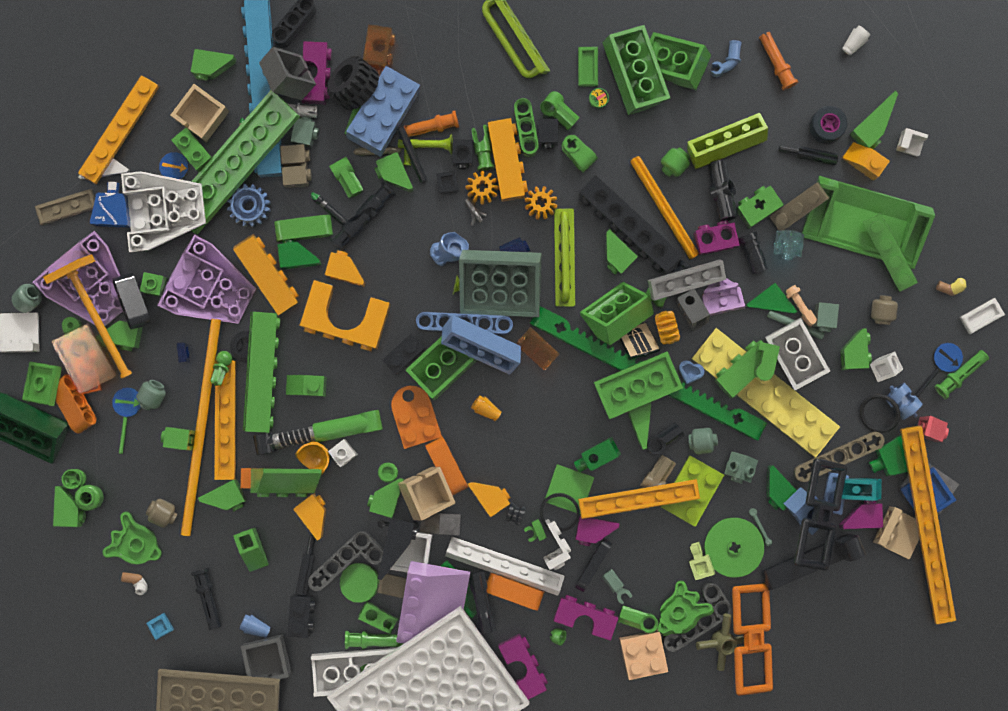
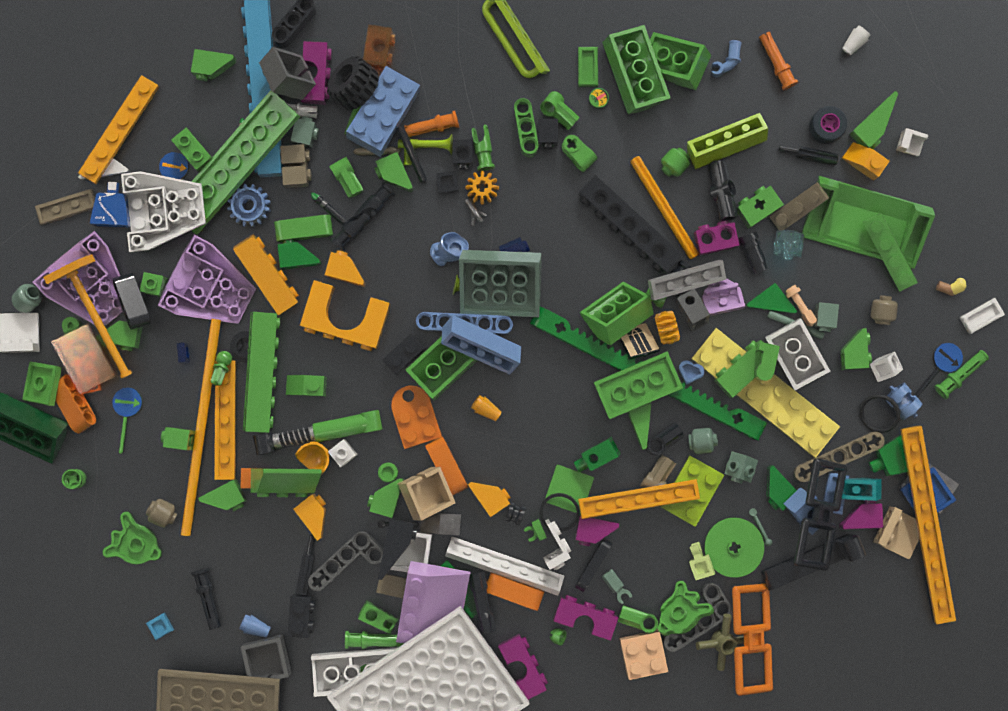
(65, 509): bright green slope -> none
(82, 497): bright green head -> none
(137, 581): arm -> none
(150, 395): sand green head -> none
(199, 113): tan piece -> none
(251, 549): bright green slope -> none
(359, 582): bright green tile -> none
(506, 160): light orange brick -> none
(537, 208): light orange gear -> none
(537, 349): clear orange hinge -> none
(566, 297): lime piece -> none
(618, 255): bright green slope -> none
(933, 428): coral slope -> none

